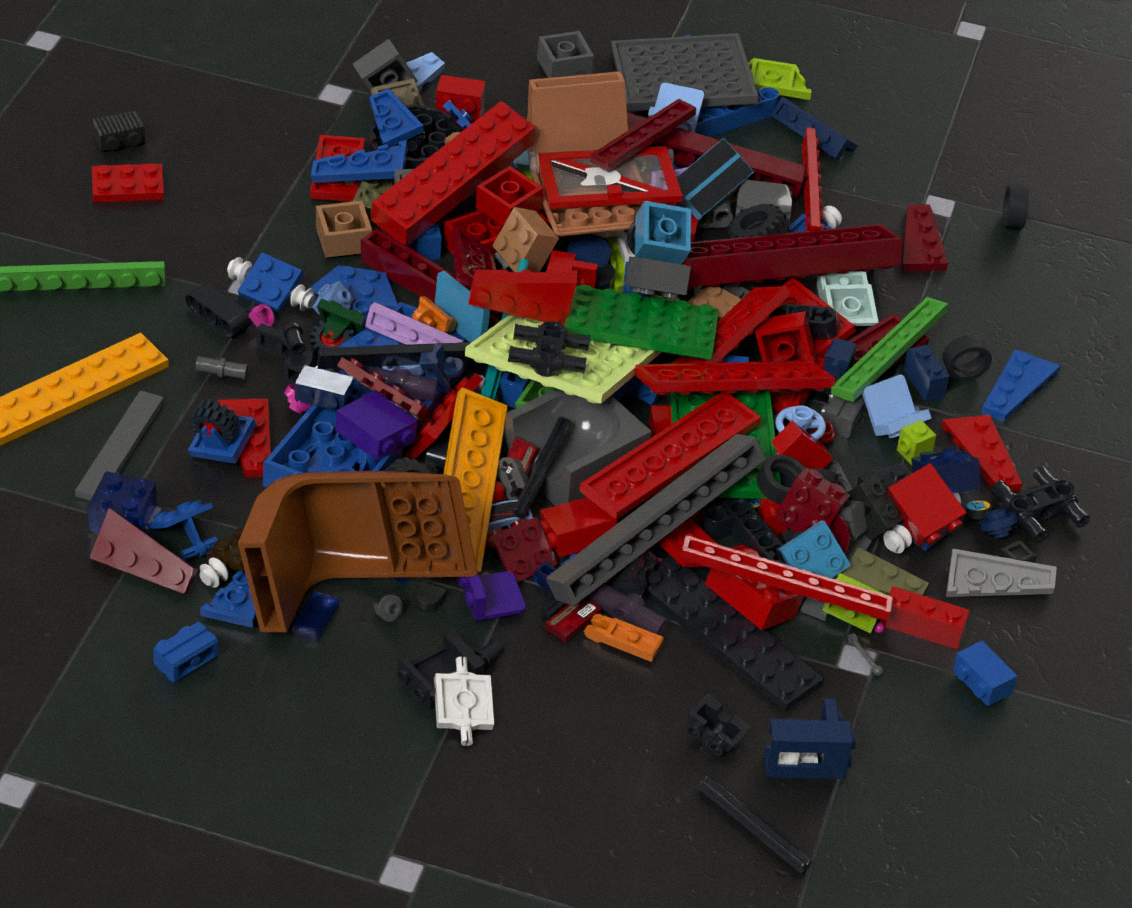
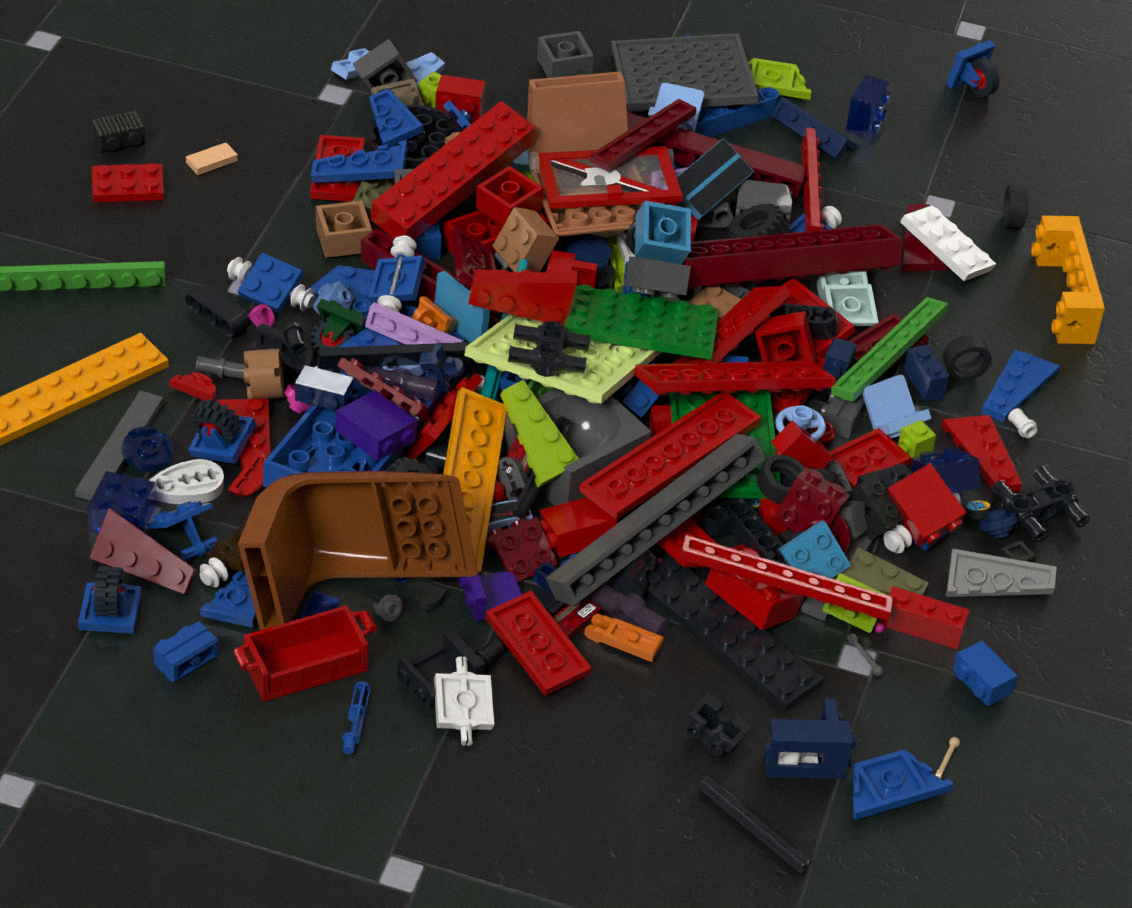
(110, 603): none -> plate
(147, 449): none -> clear blue tile
(174, 479): none -> white piece
(196, 385): none -> red plate
(211, 158): none -> light nougat tile
(251, 478): none -> red plate
(264, 374): none -> medium nougat brick
(306, 652): none -> red container
(345, 67): none -> light blue slope
(356, 716): none -> blue piece
(397, 277): none -> blue plate
(427, 89): none -> lime brick
(538, 434): none -> lime wing
(538, 643): none -> red plate
(638, 398): none -> blue brick
(868, 107): none -> clear blue piece
(868, 454): none -> red plate
(892, 783): none -> blue wing
(948, 243): none -> white plate
(954, 743): none -> tan hinge
(976, 69): none -> plate
(1026, 427): none -> white pin
(1078, 312): none -> light orange plate

